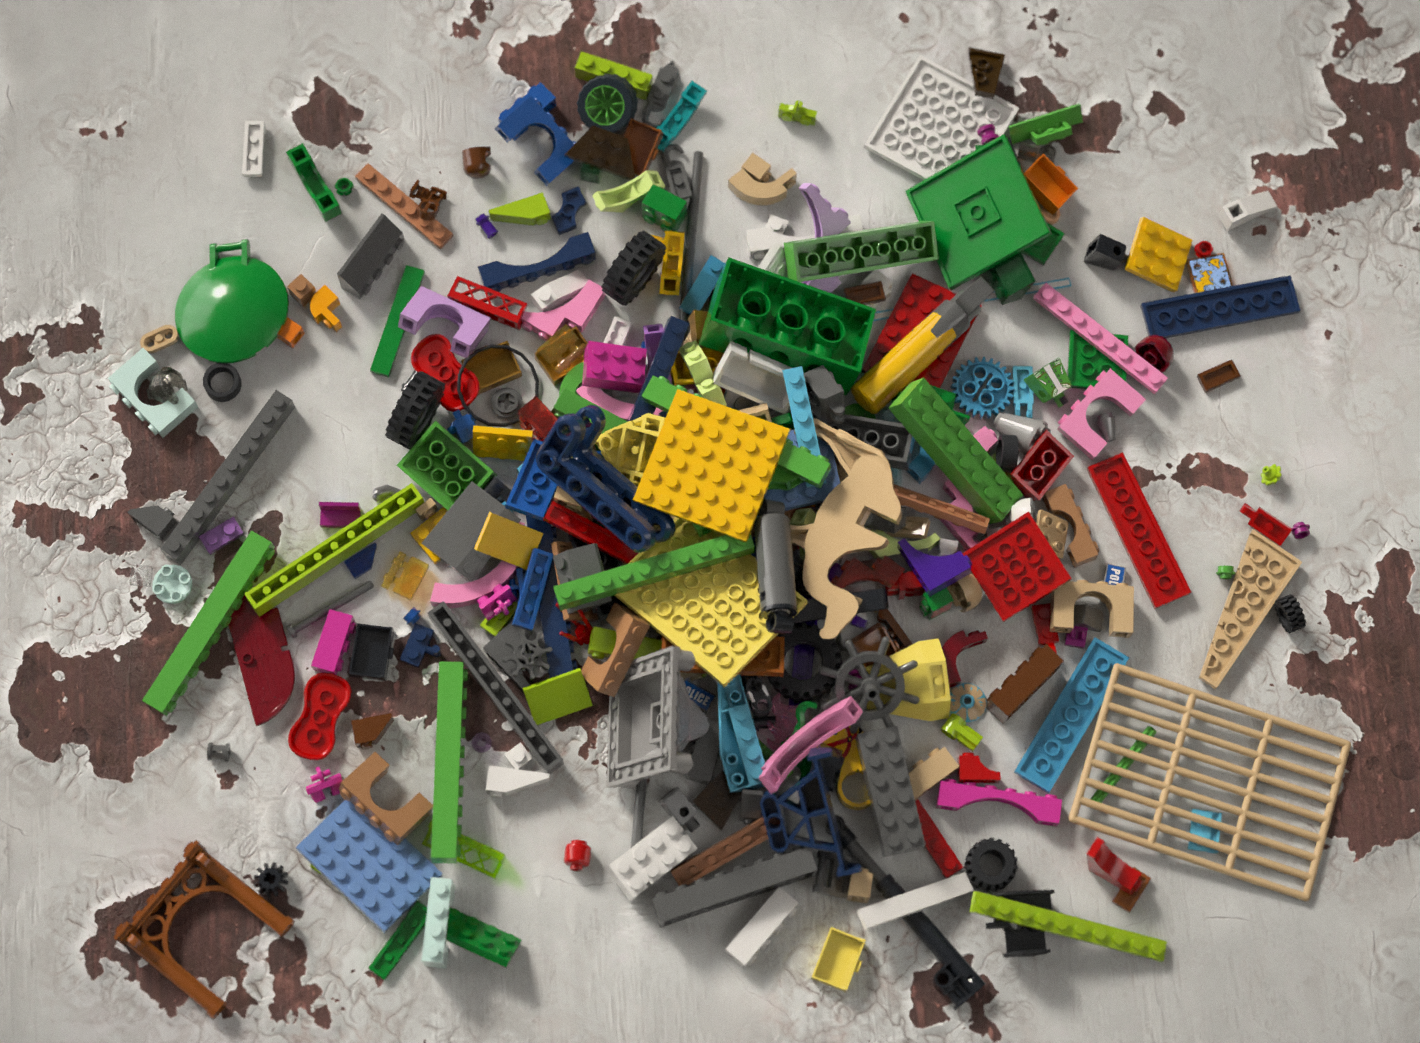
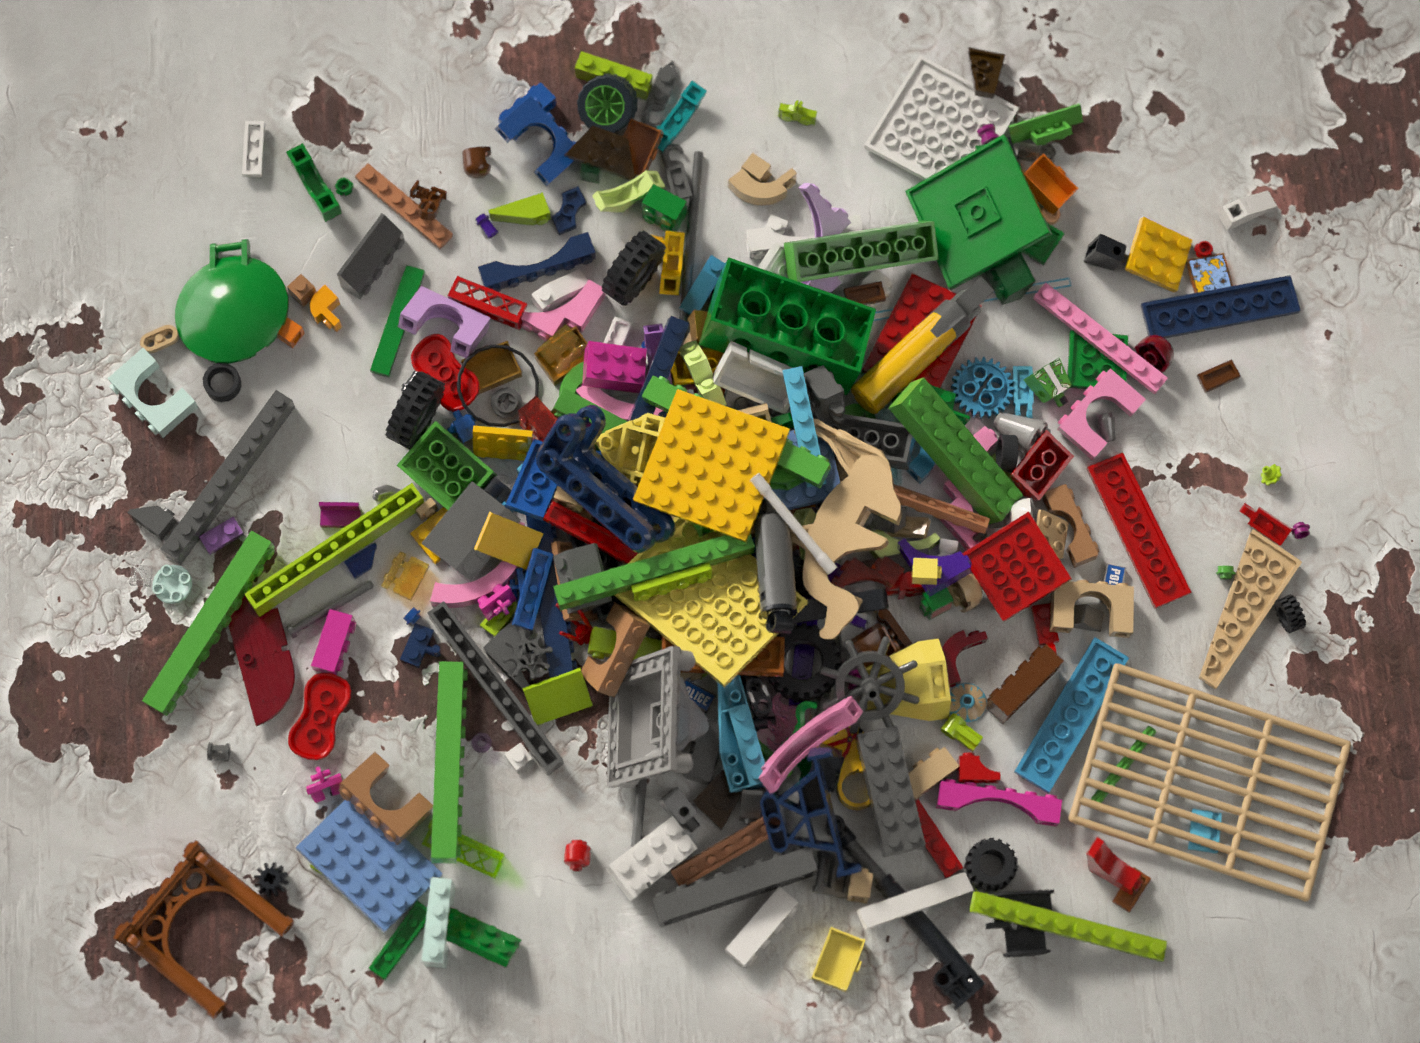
(162, 385): clear smoke helmet -> none
(370, 730): reddish brown slope -> none
(371, 652): black container -> none
(510, 781): white slope -> none
(673, 581): none -> lime plate
(821, 557): none -> white piece
(926, 571): none -> light yellow brick
(1076, 637): magenta tile -> none

